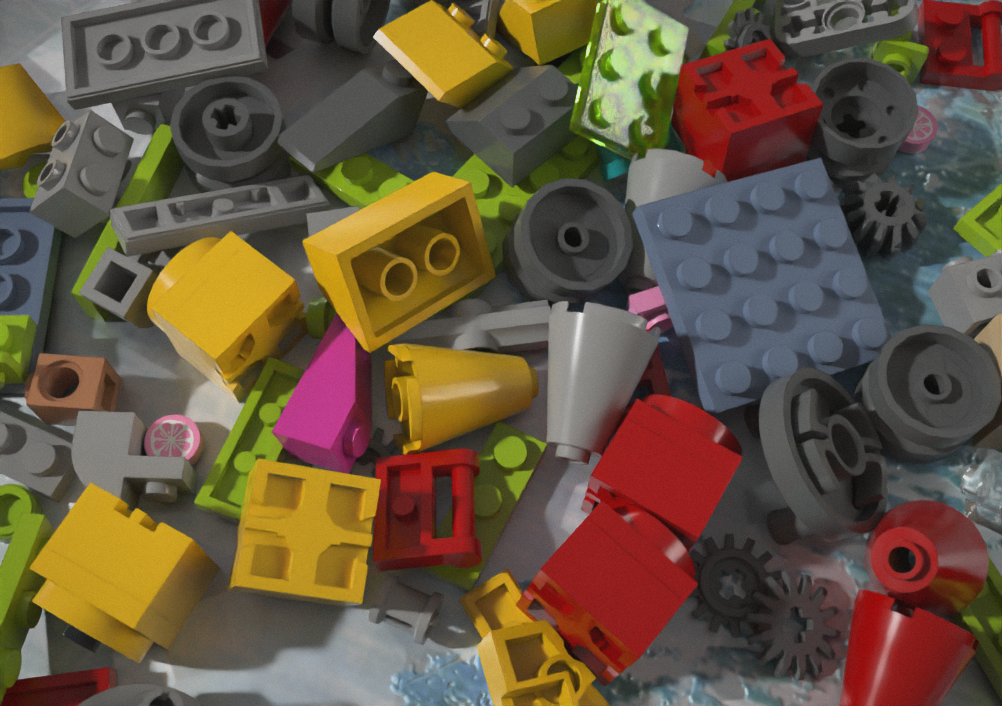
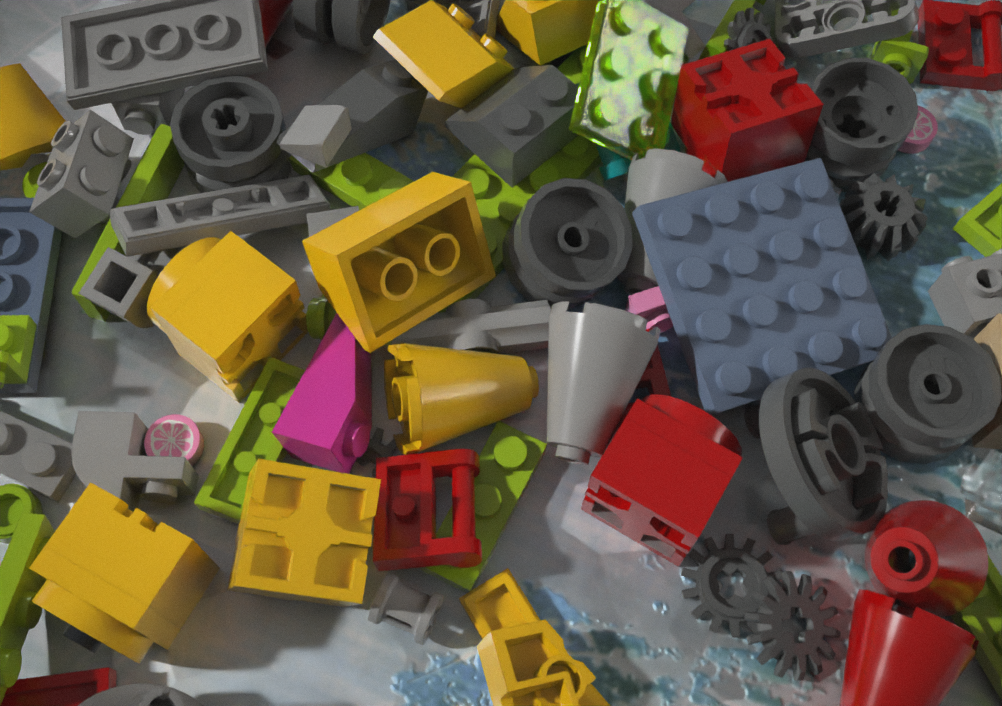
(56, 373): nougat brick -> none
(318, 133): none -> light grey slope
(611, 587): red piece -> none

